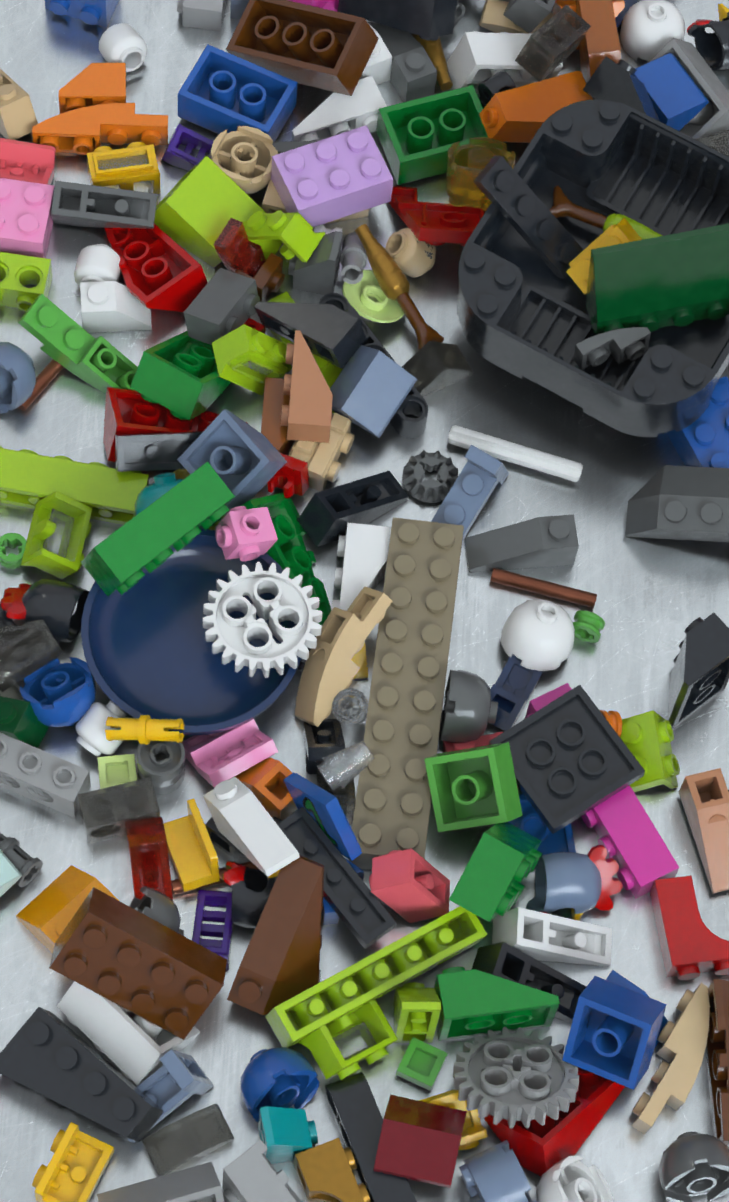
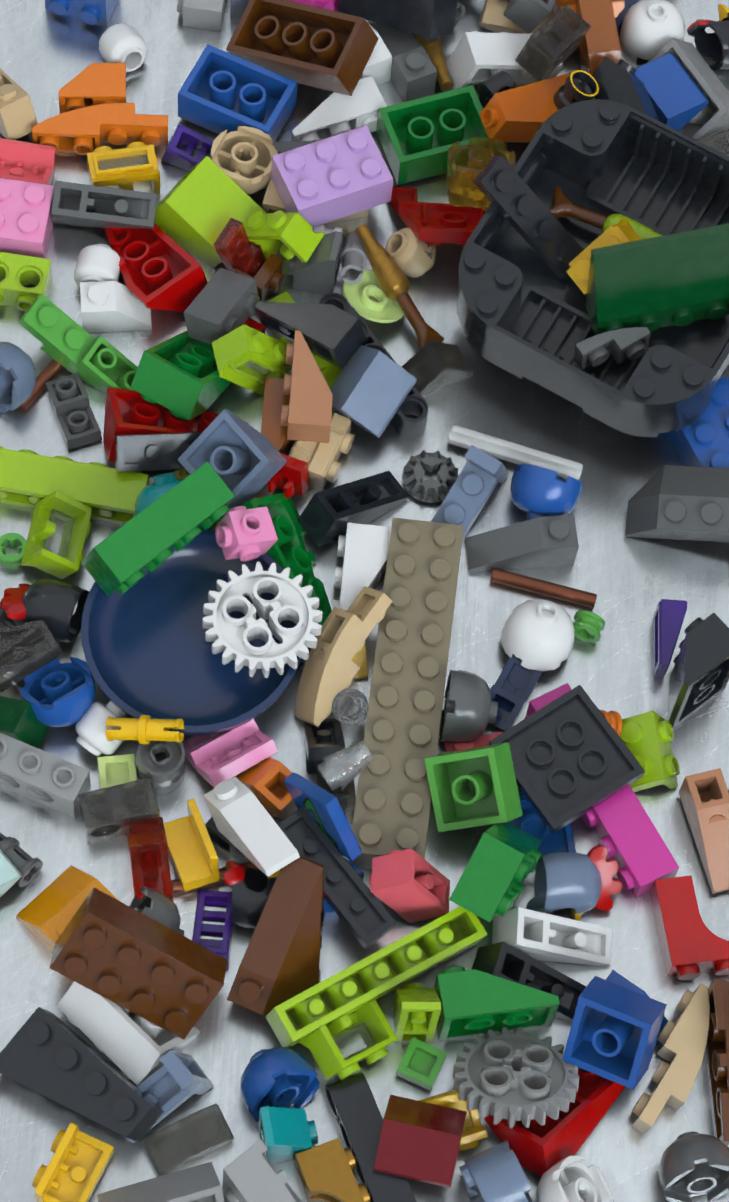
(73, 411): none -> dark grey slope
(543, 492): none -> blue cylinder
(577, 88): none -> black wheel
(667, 626): none -> dark purple slope

